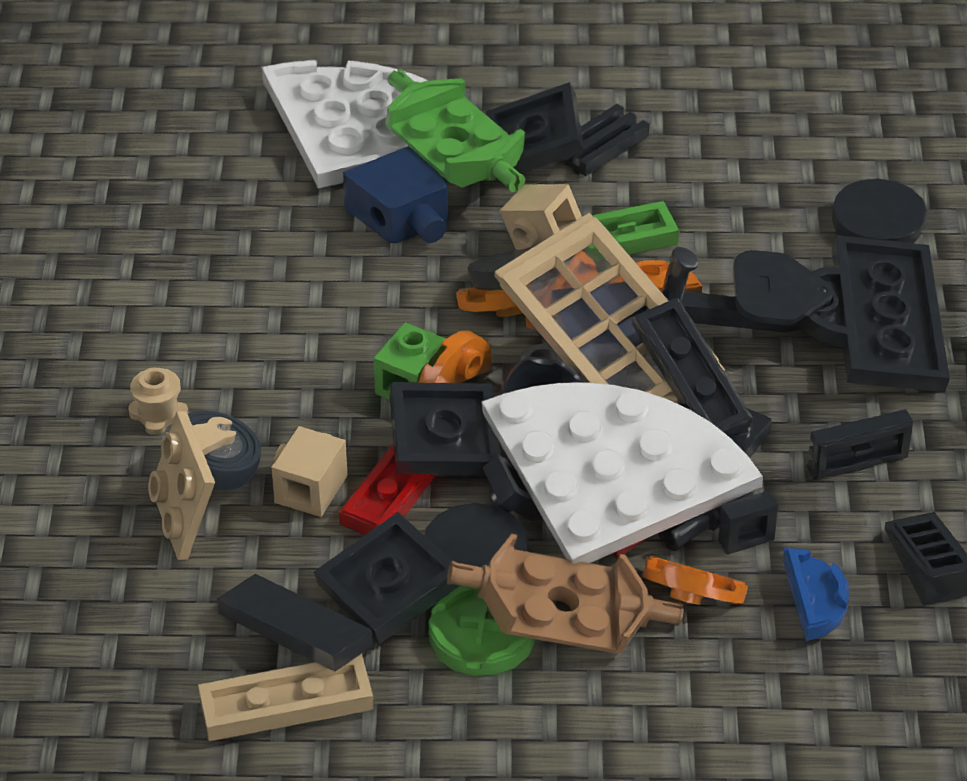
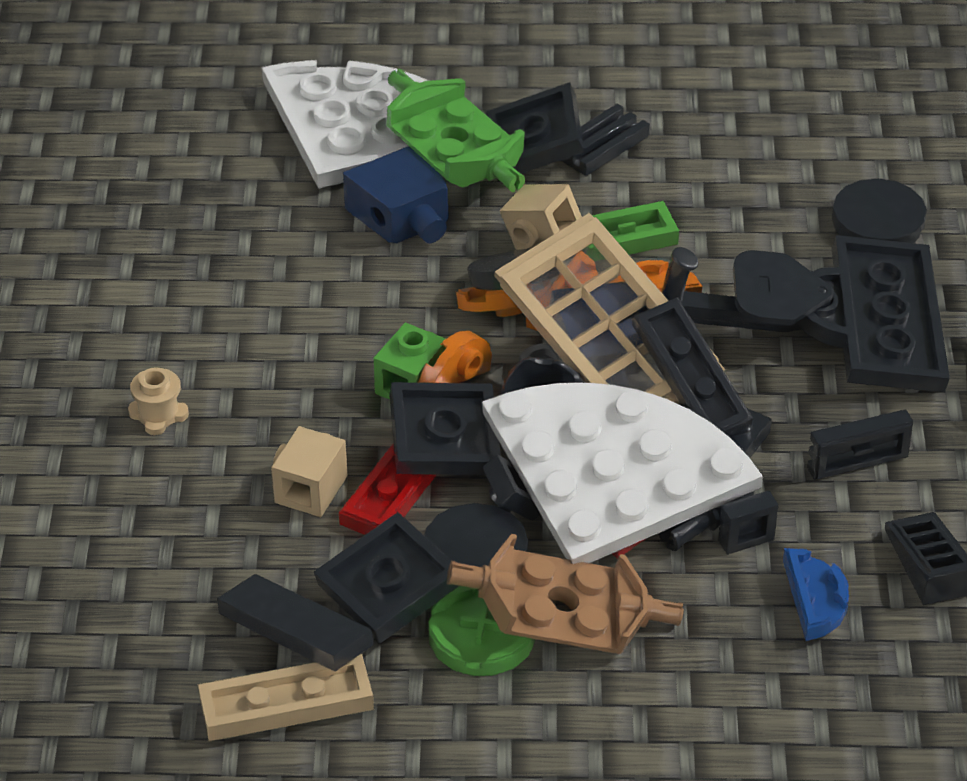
(199, 456): tan plate -> none
(692, 583): orange plate -> none

